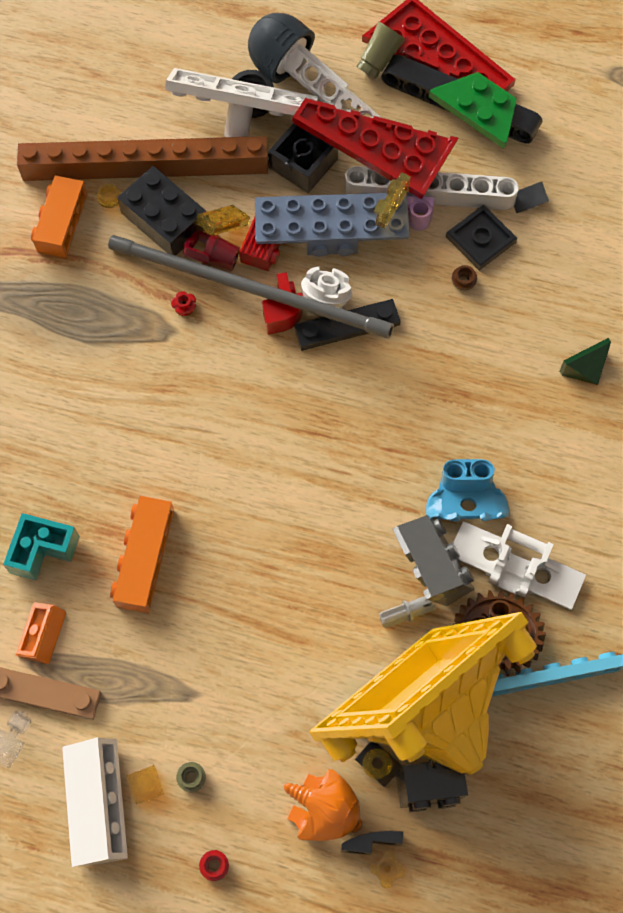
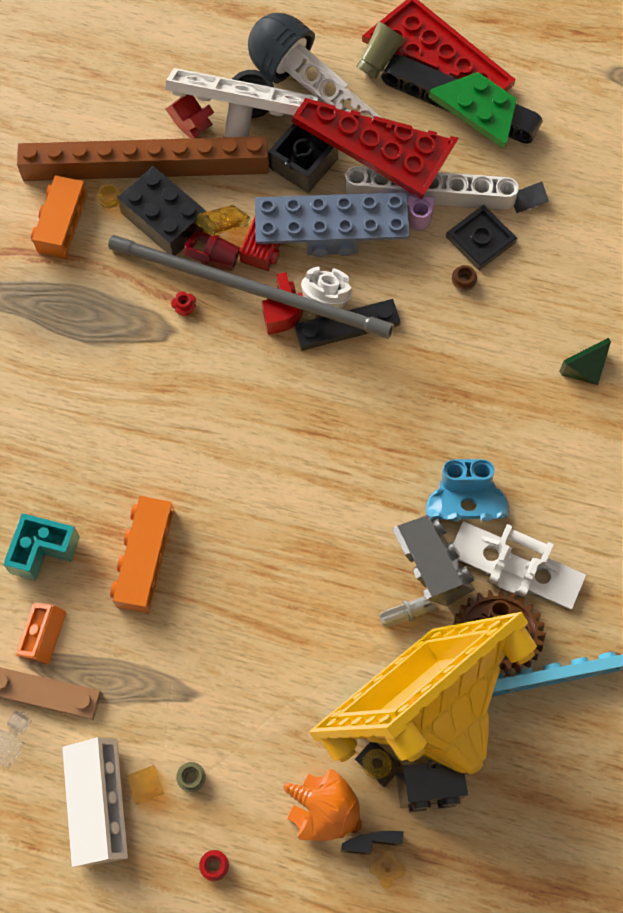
(190, 116): none -> red brick
(395, 194): clear yellow plate -> none

